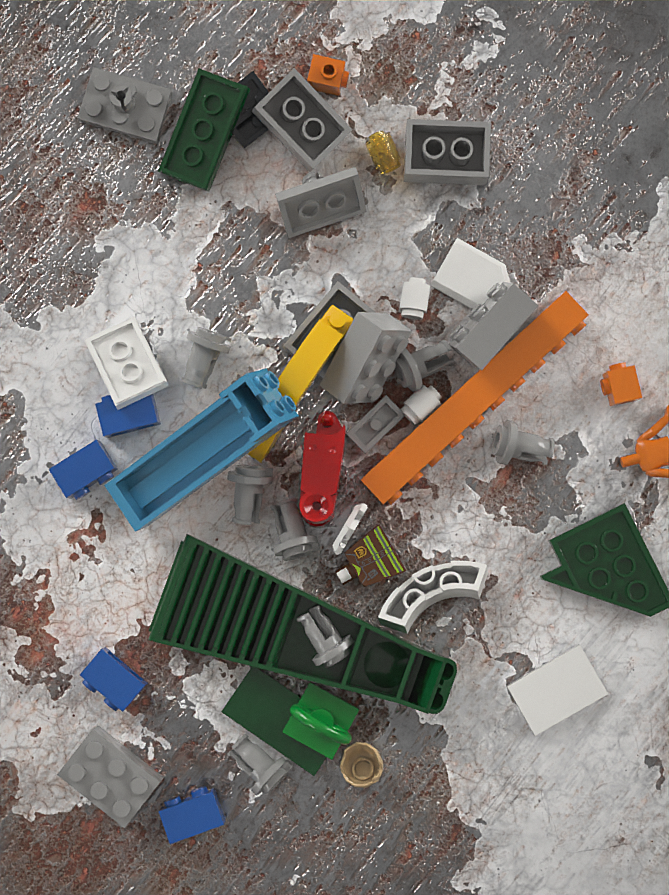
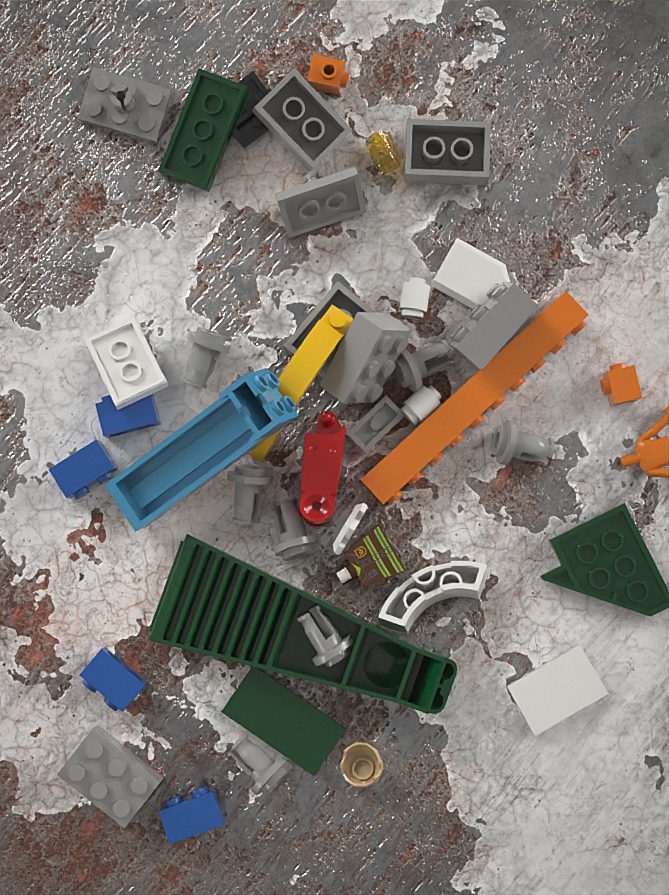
(321, 720): green tile -> none

